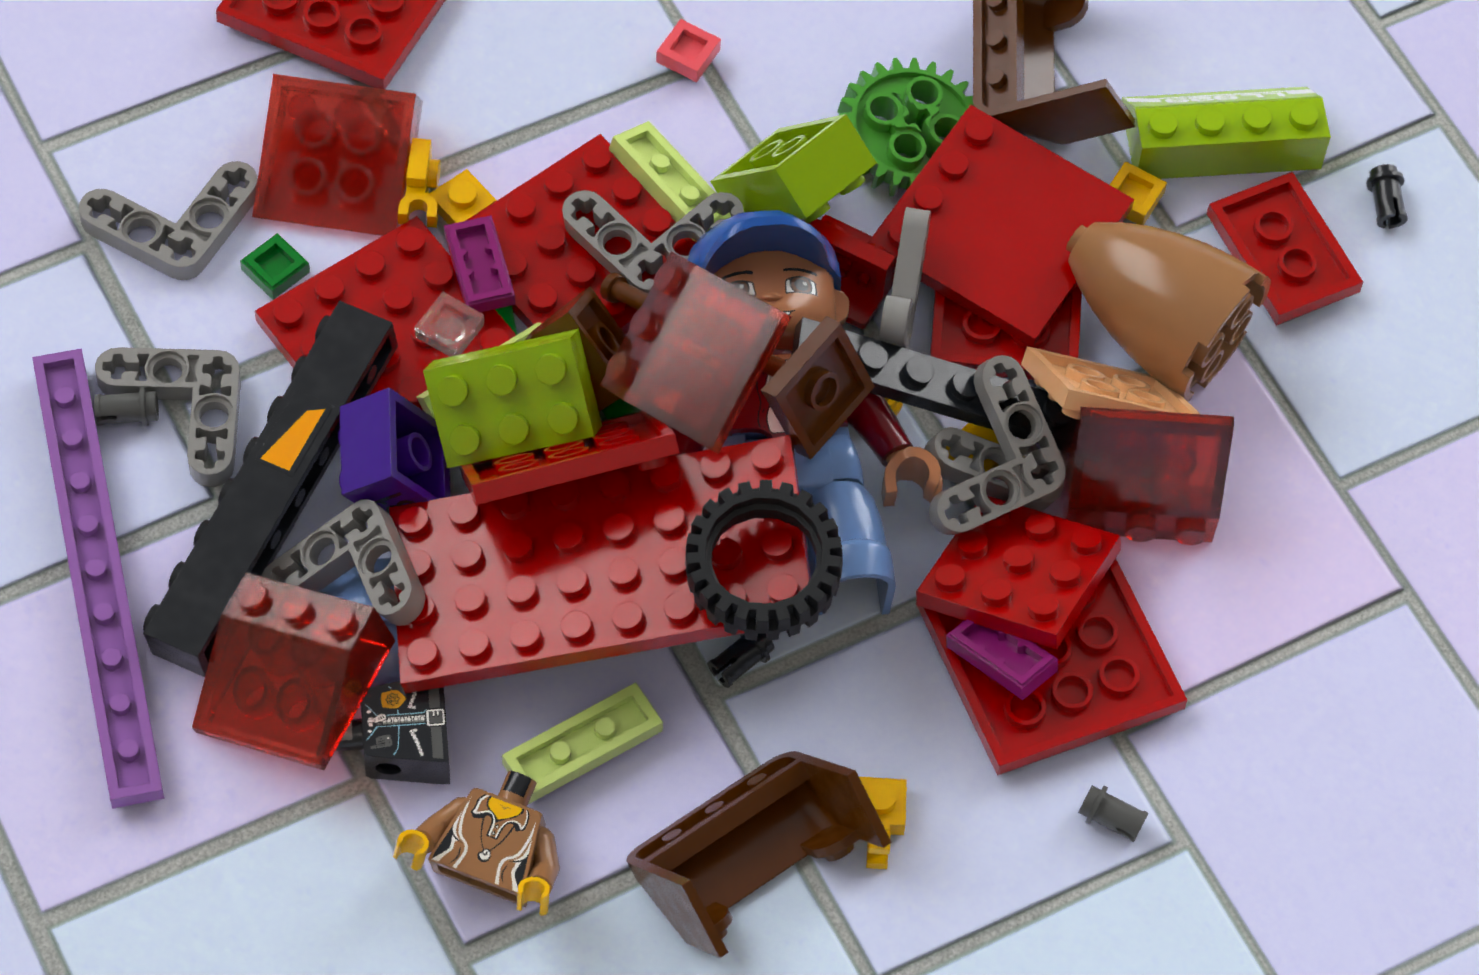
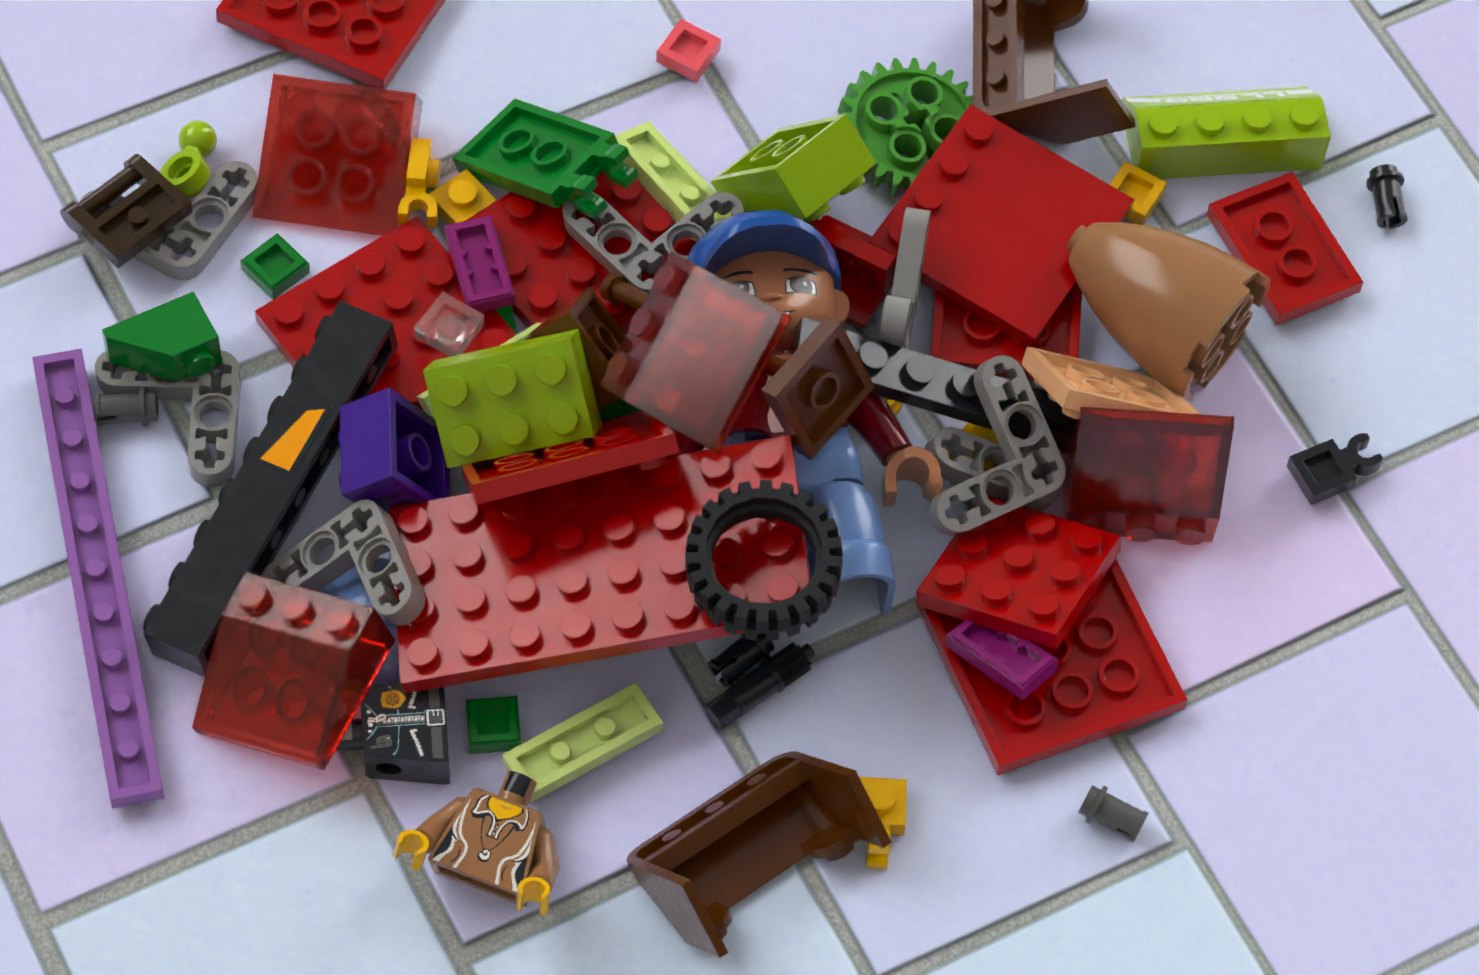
(135, 219): none -> dark brown plate
(166, 340): none -> green slope
(188, 168): none -> lime plate
(493, 724): none -> green tile
(546, 157): none -> green tile
(760, 684): none -> black piece
(1330, 471): none -> black plate

